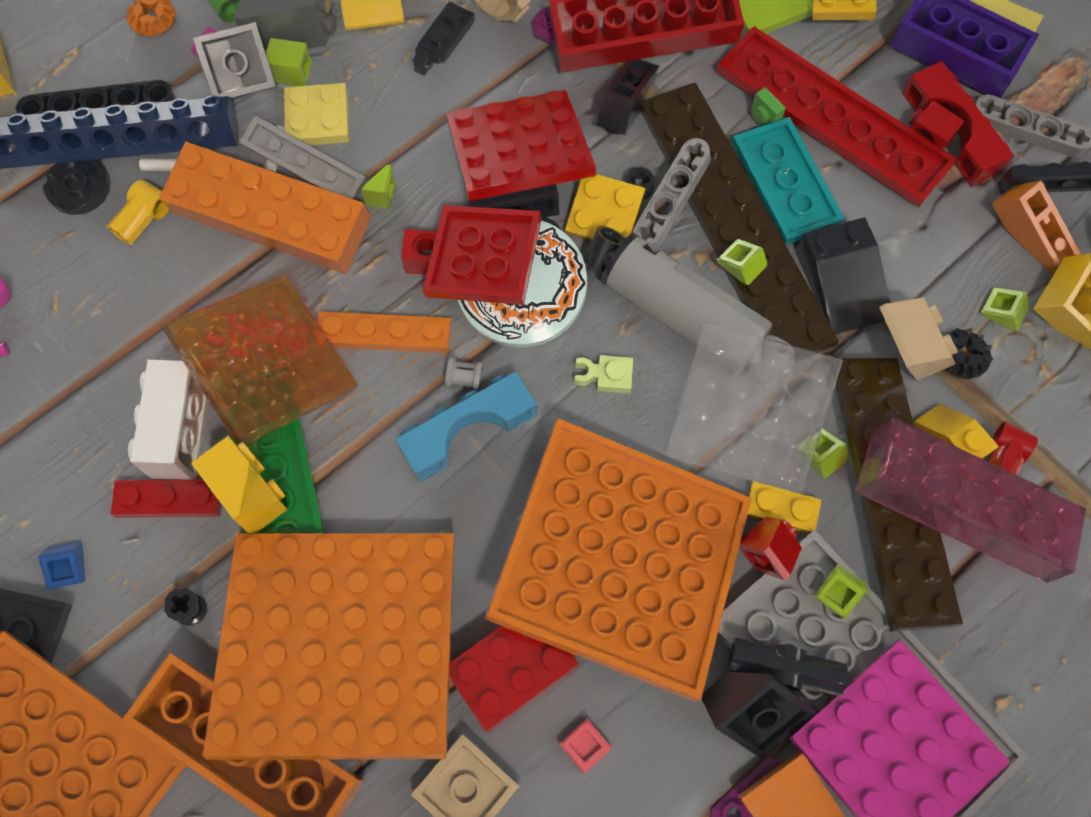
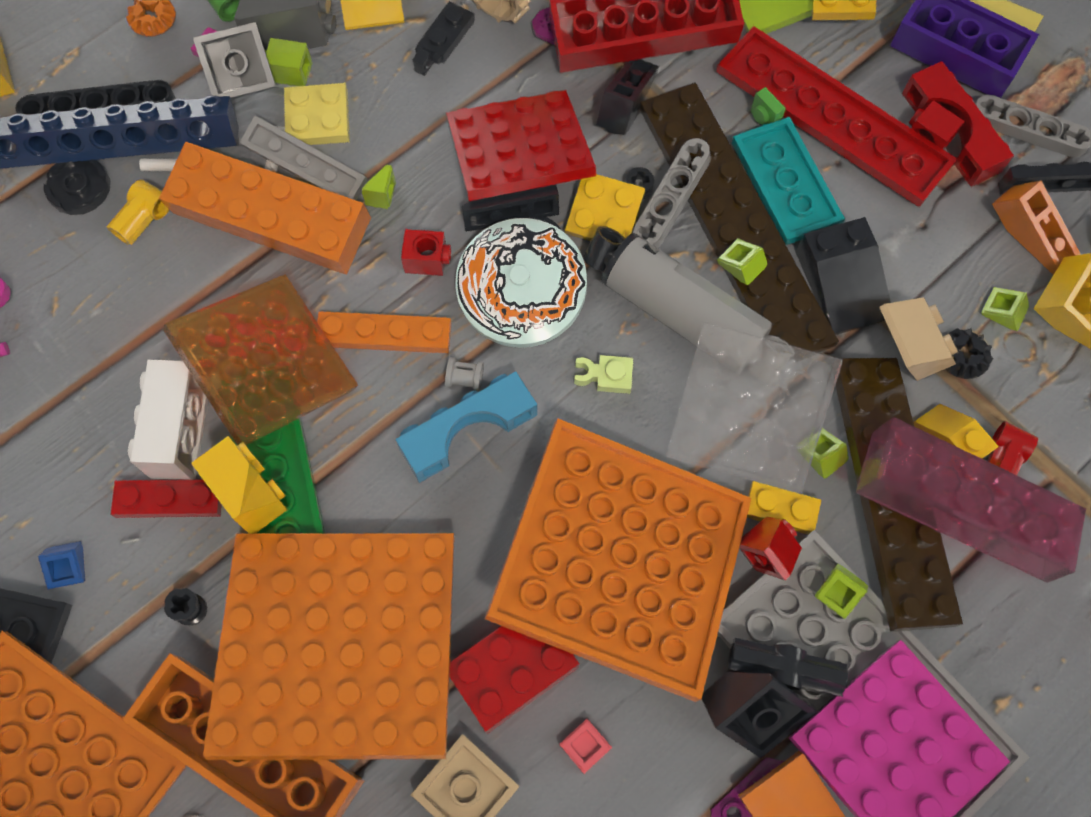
(483, 254): red plate -> none

